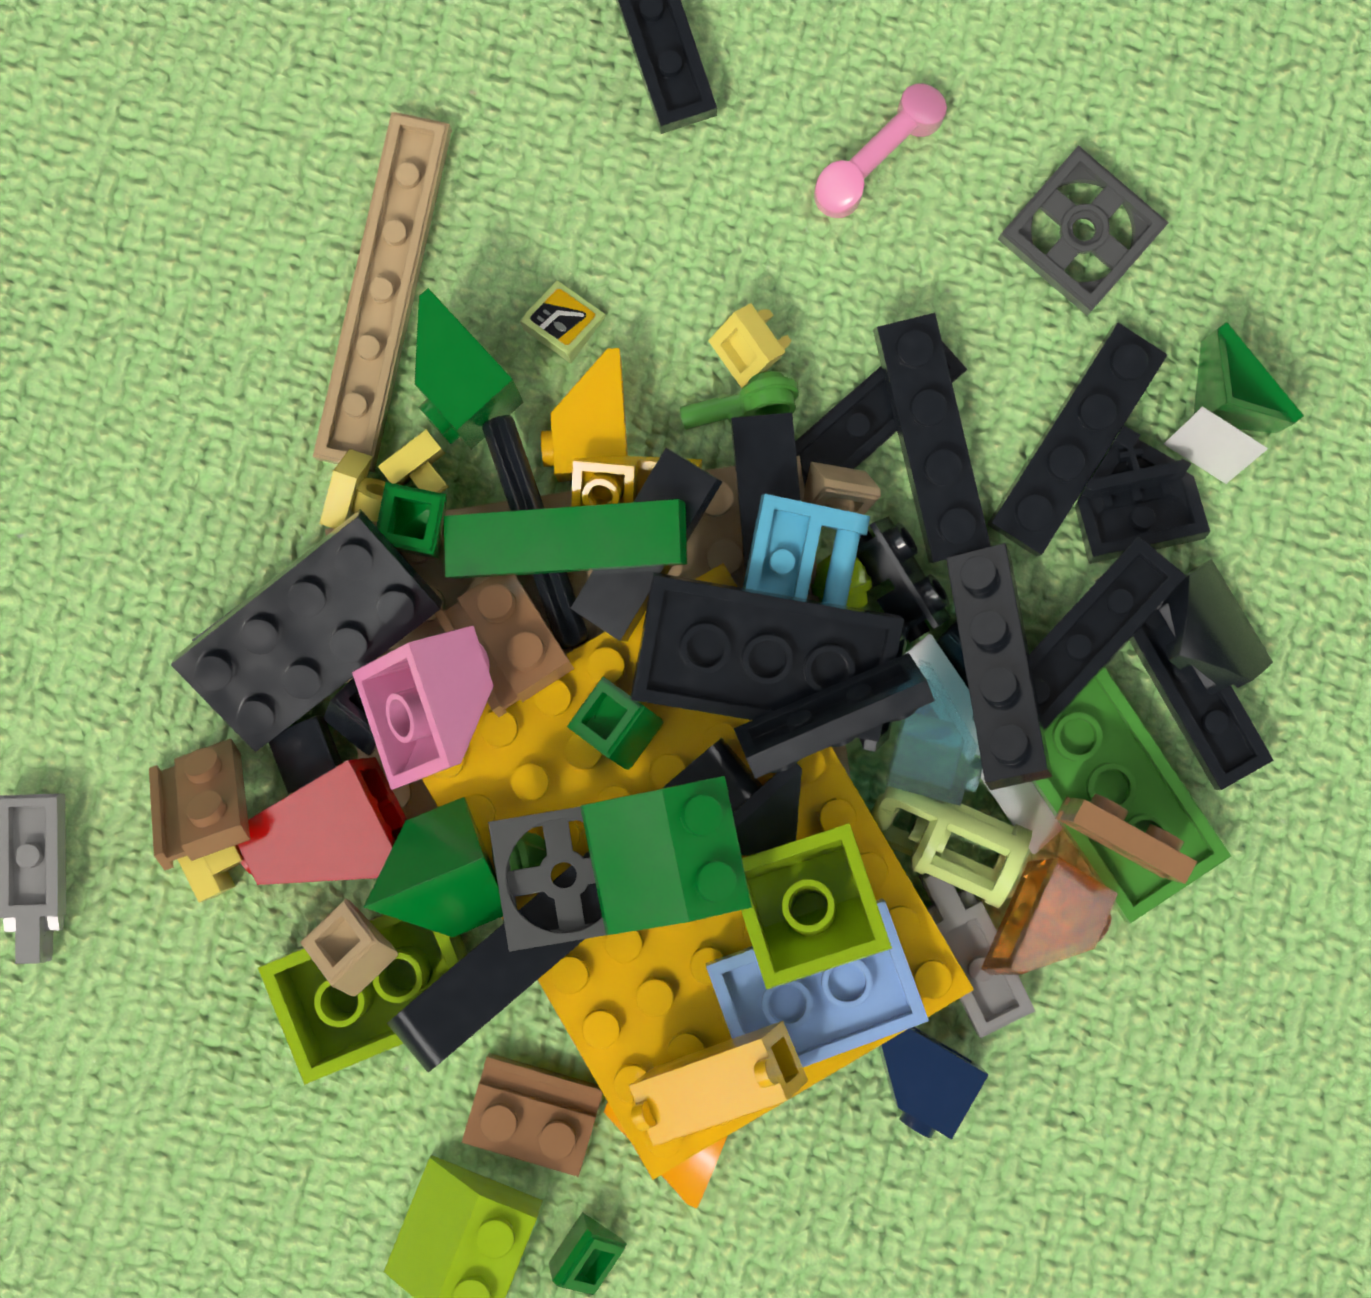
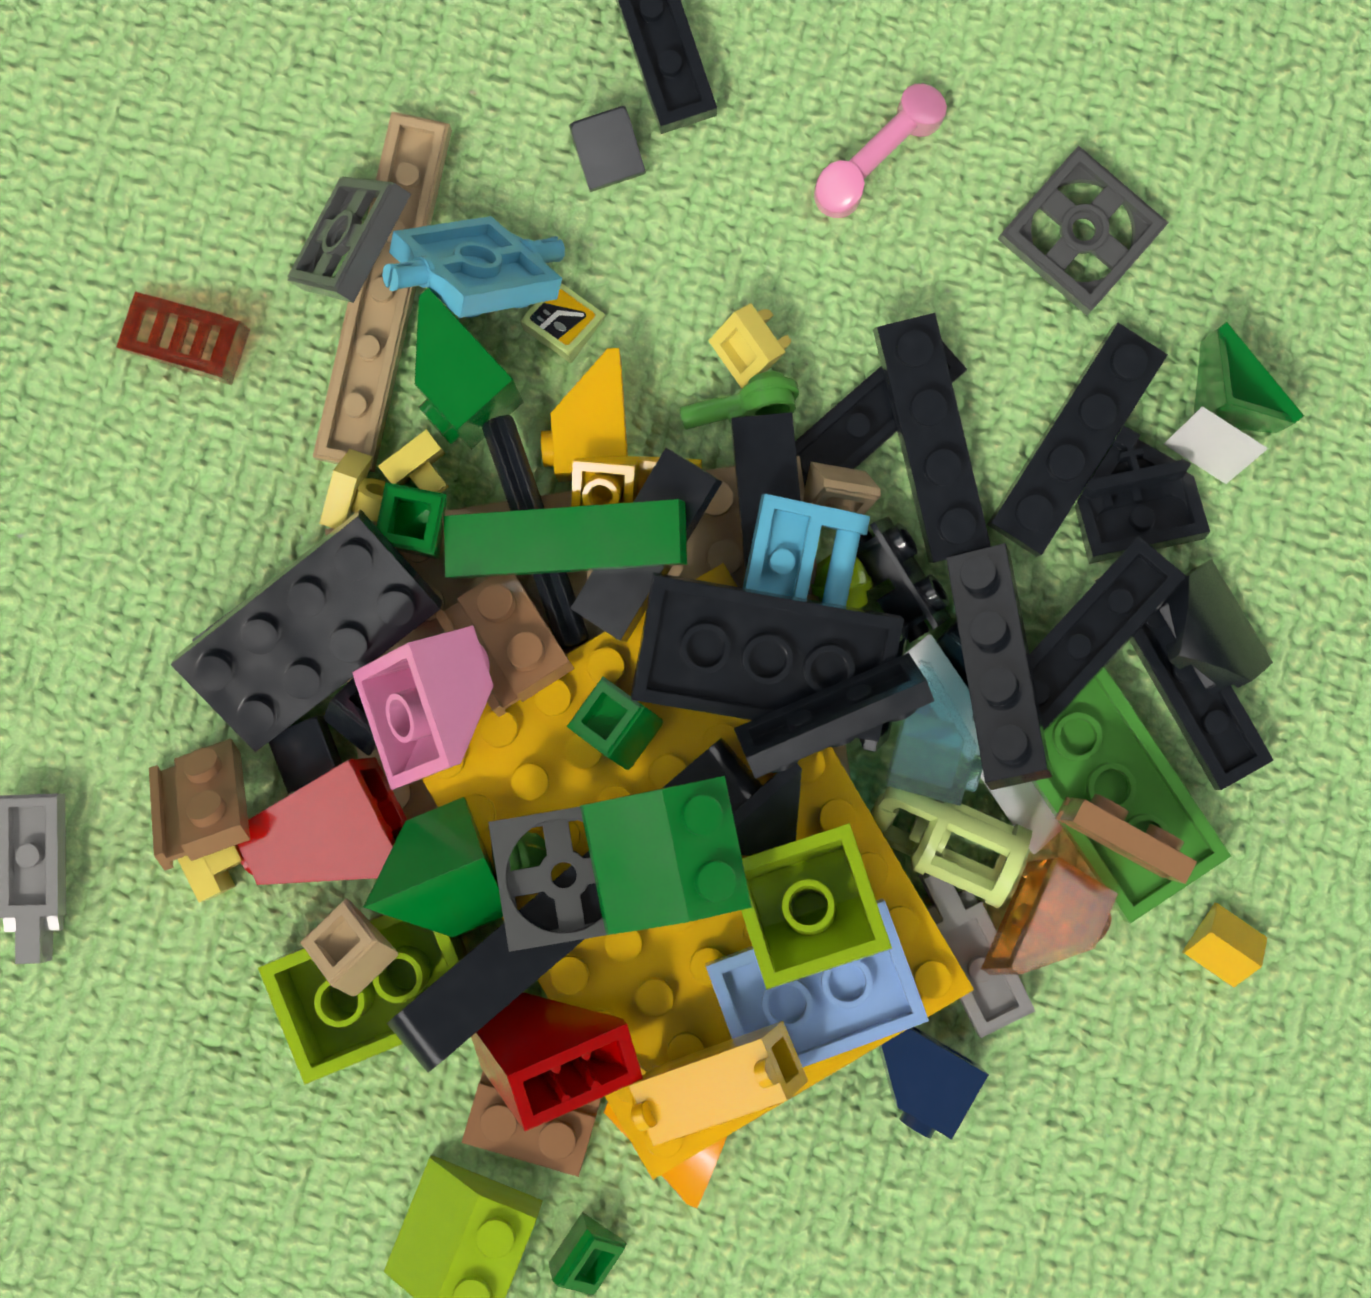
(226, 351): none -> clear red slope
(364, 242): none -> dark grey piece
(475, 265): none -> medium azure plate
(554, 1057): none -> red slope
(607, 148): none -> slope
(1227, 946): none -> yellow slope

